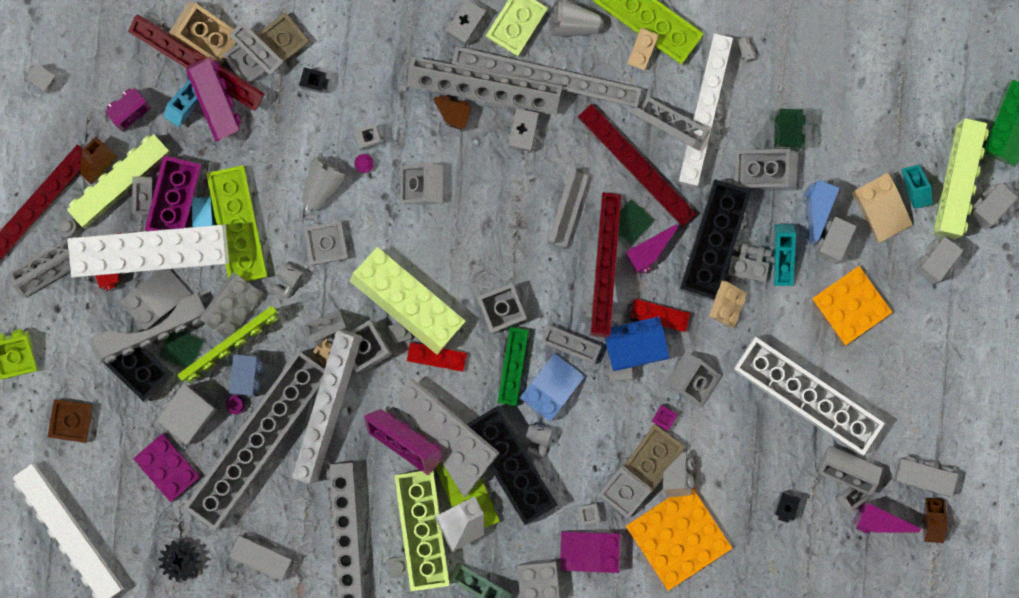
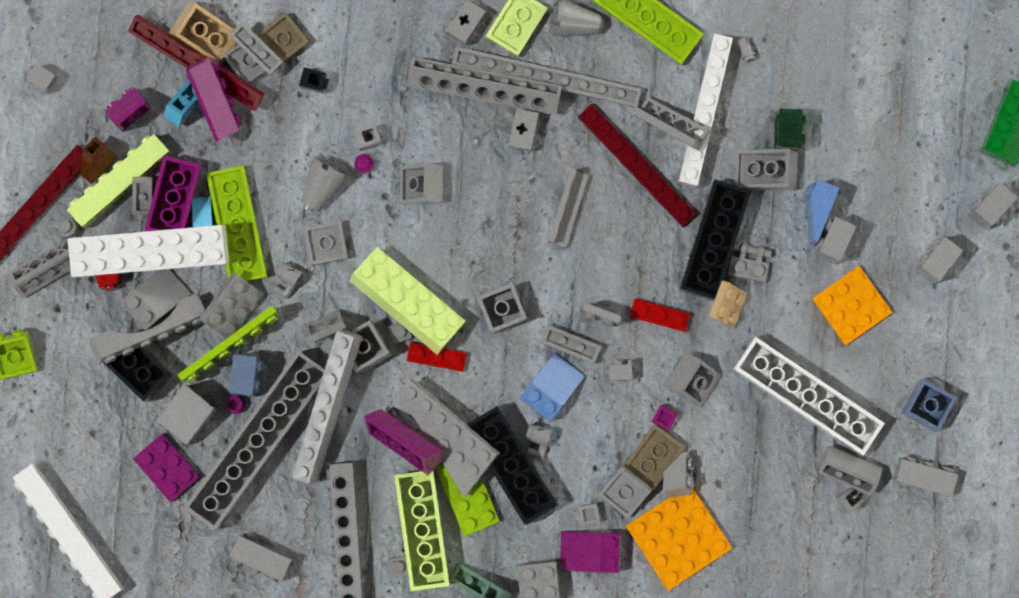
(70, 421): reddish brown plate -> none
(181, 348): clear green piece -> none
(182, 570): black gear -> none
(321, 352): tan plate -> none
(453, 113): reddish brown slope -> none
(462, 523): light grey slope -> none
(512, 366): green plate -> none
(605, 265): dark red plate -> none
(633, 221): clear green piece -> none
(636, 344): blue slope -> none
(643, 49): tan plate -> none
(646, 253): magenta slope -> none
(783, 500): black brick -> none
(784, 254): teal slope -> none
(878, 521): magenta slope -> none
(882, 207): tan slope -> none
(917, 186): teal slope -> none
(929, 405): none -> sand blue brick
(934, 520): reddish brown slope -> none
(960, 179): yellowish green brick -> none

